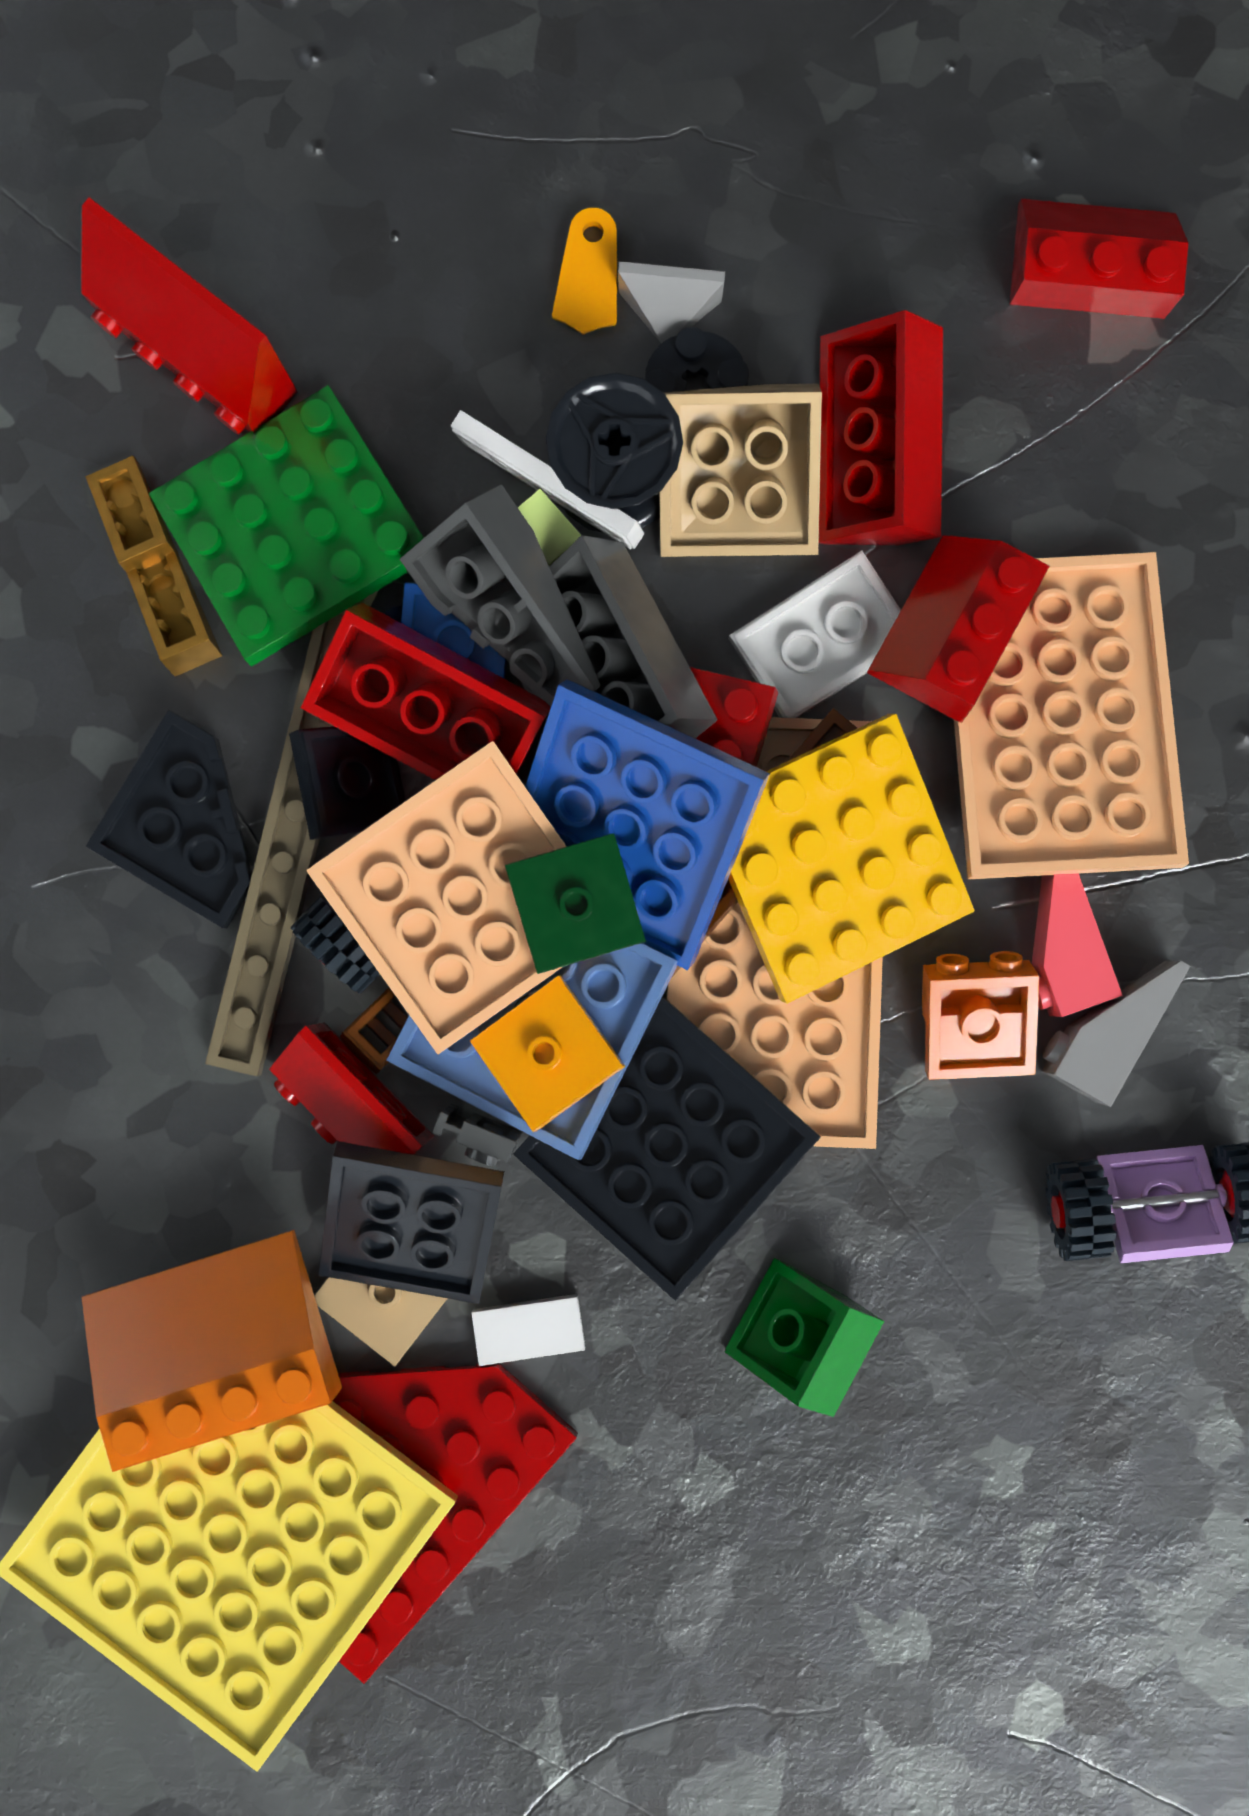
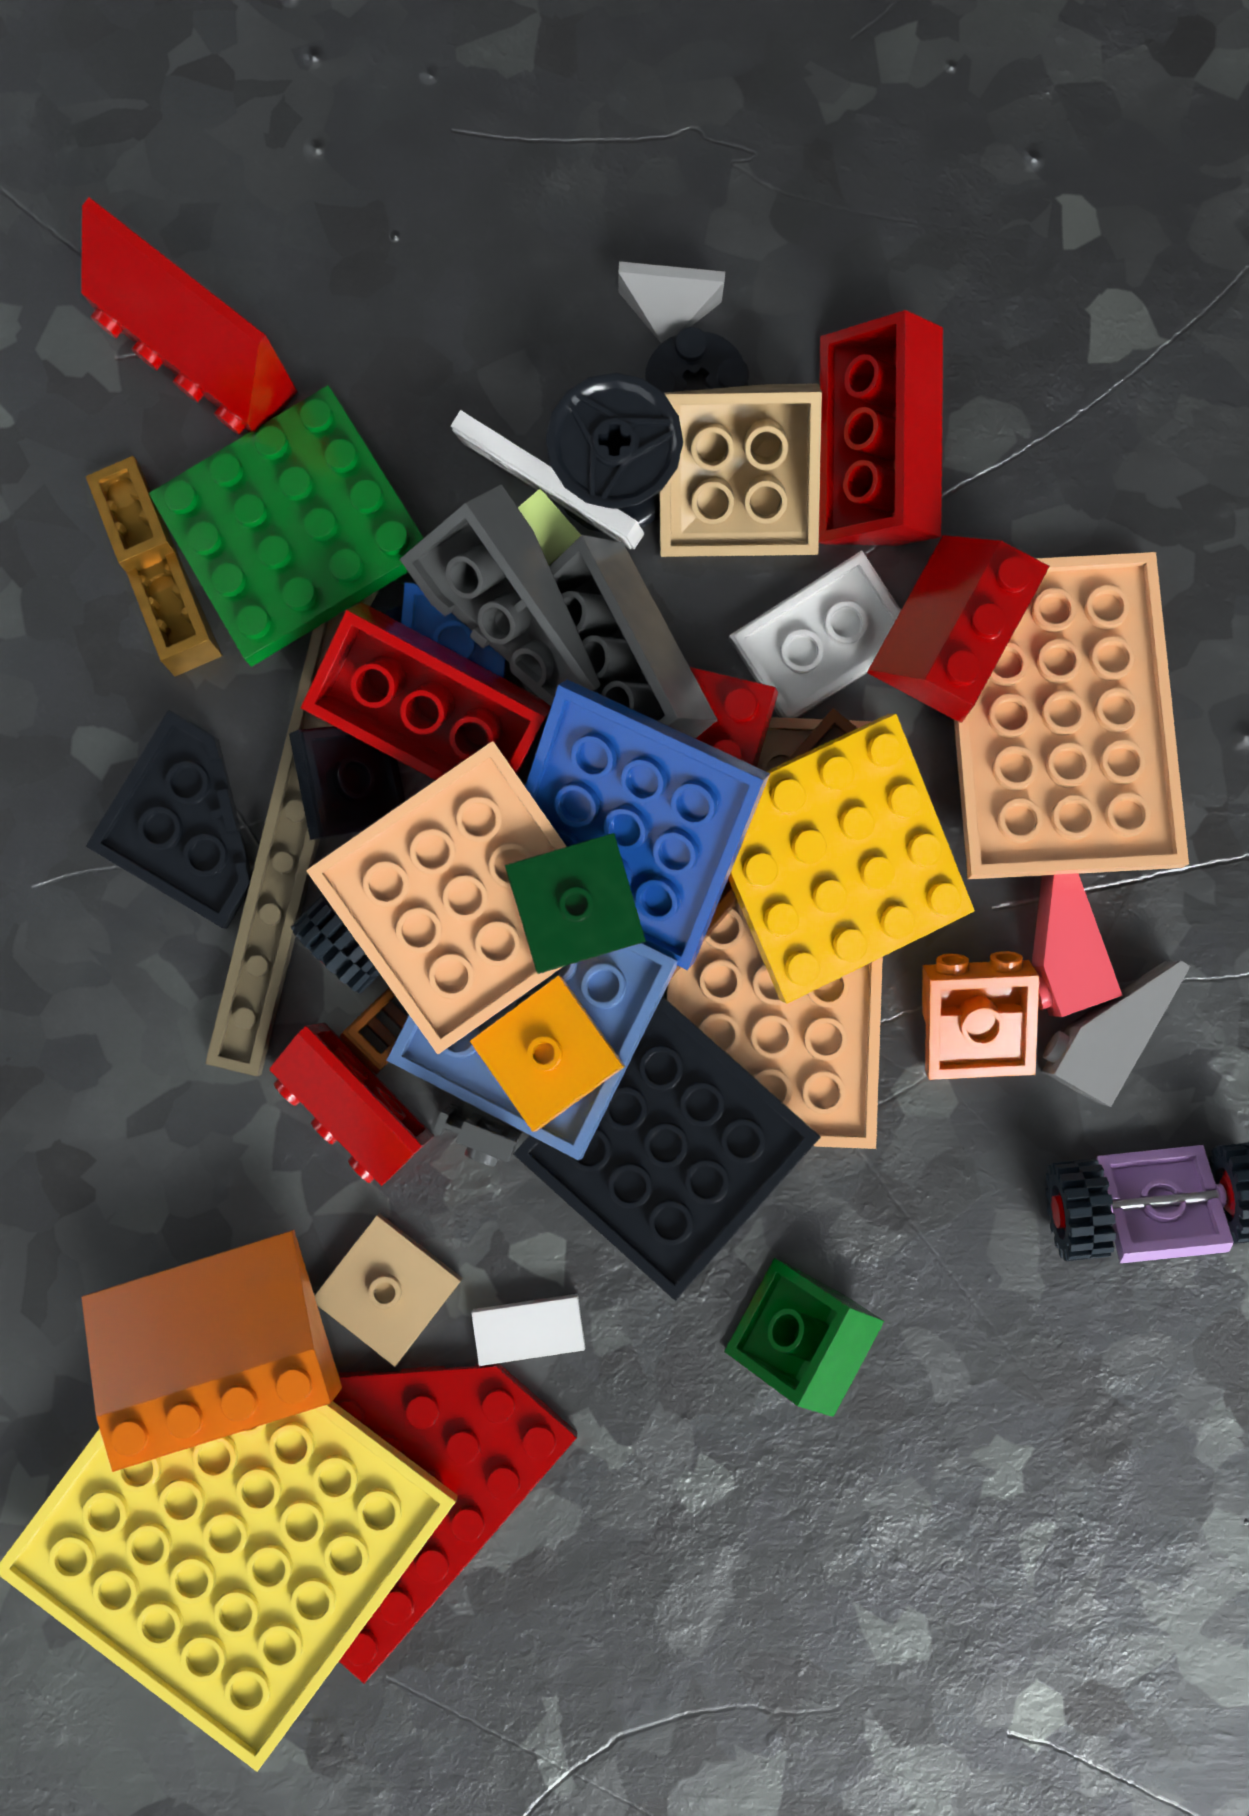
(409, 1222): black plate -> none
(588, 275): light orange piece -> none
(1098, 259): red slope -> none

